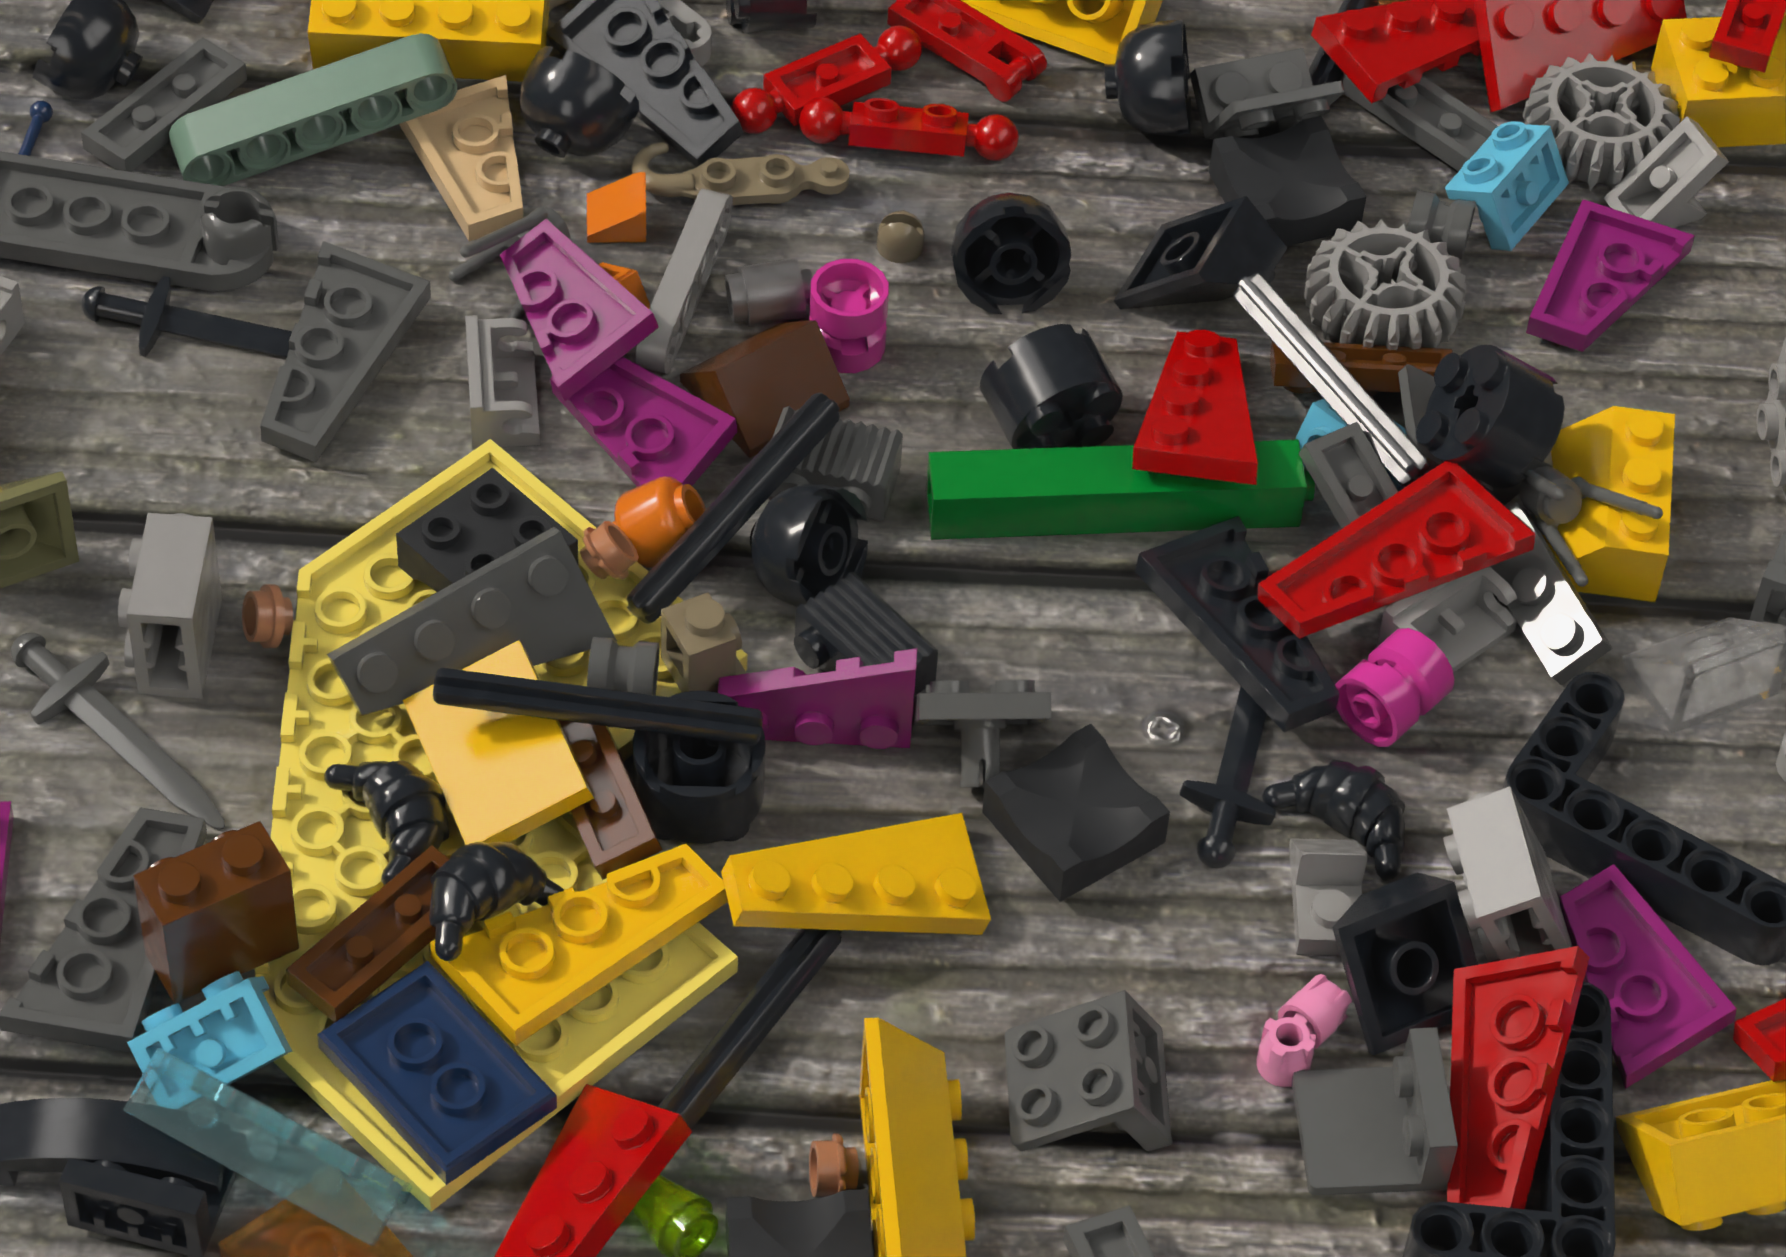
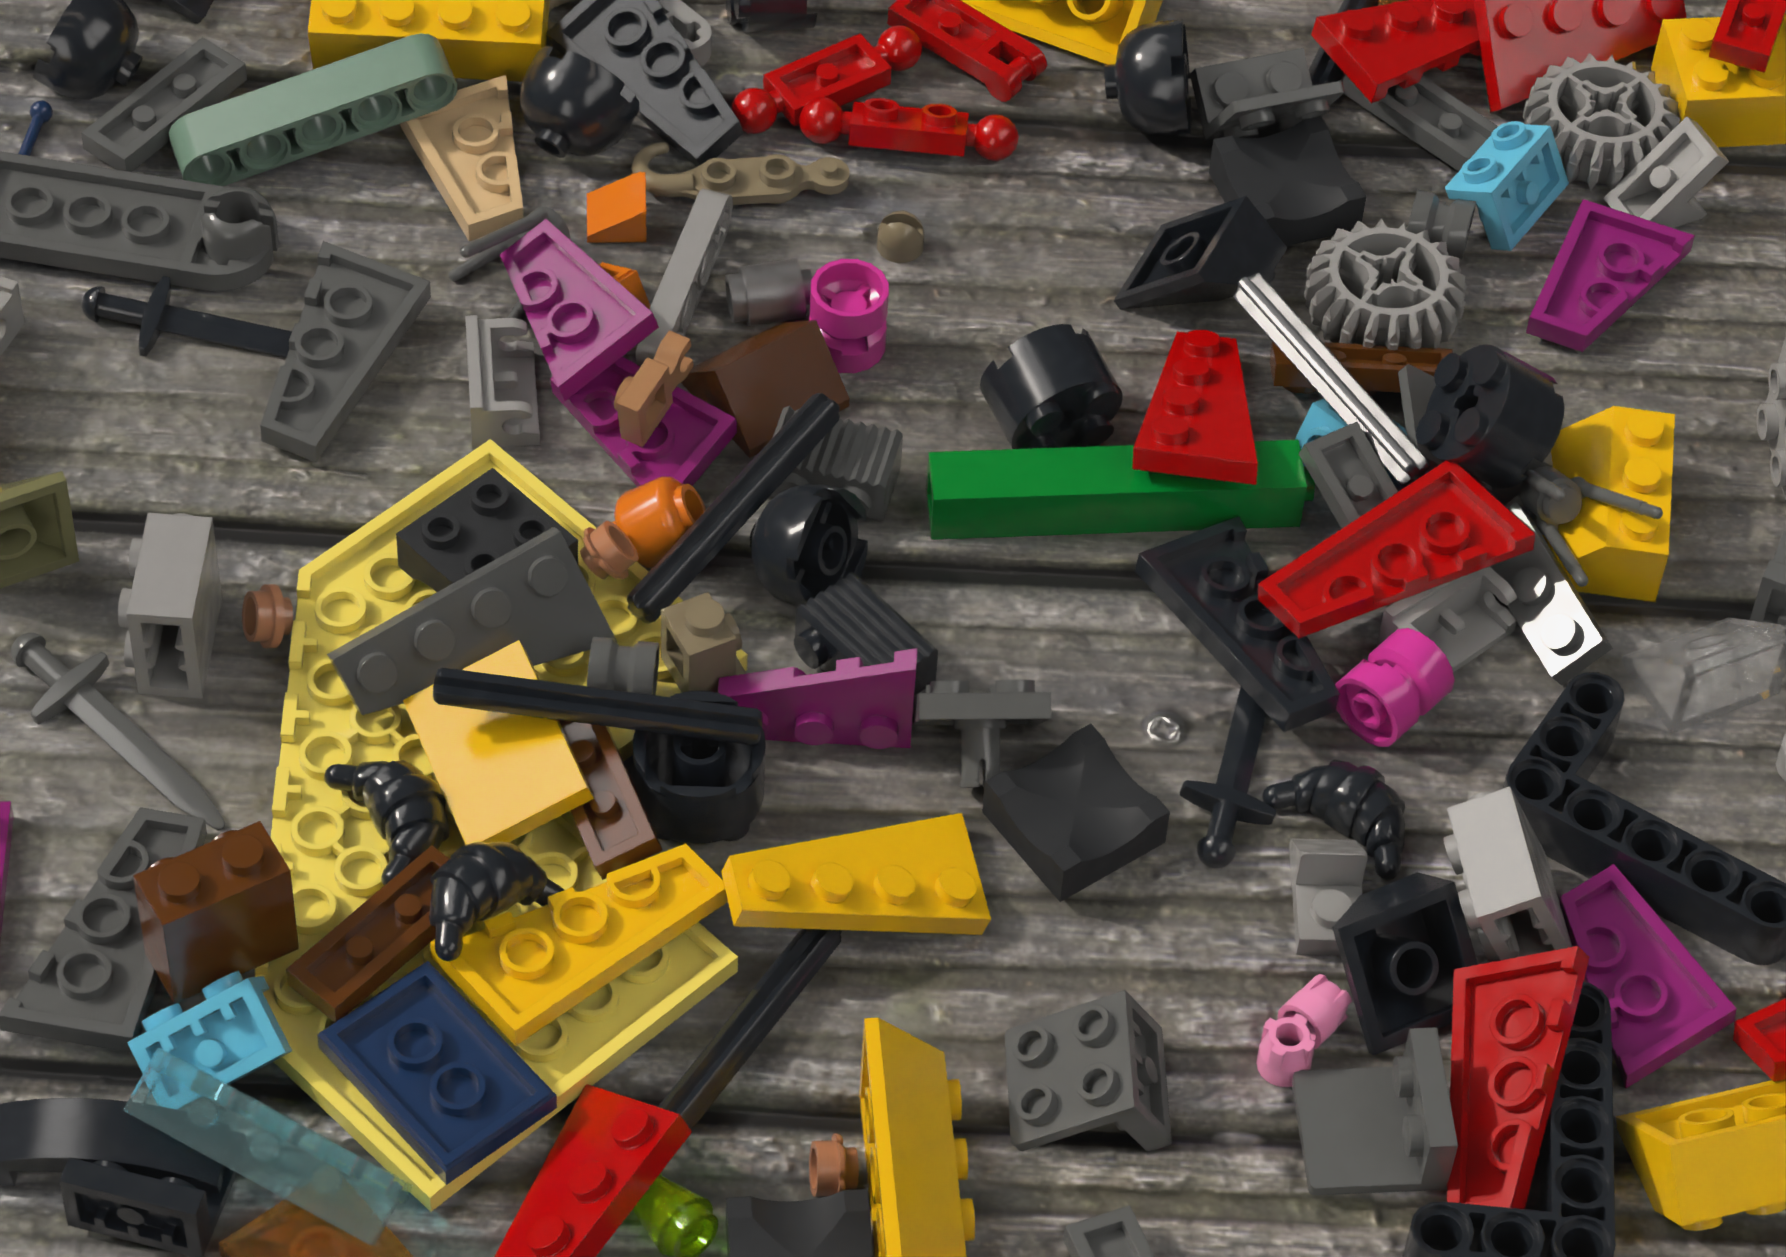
(648, 395): none -> medium nougat plate
(1011, 253): black cylinder -> none

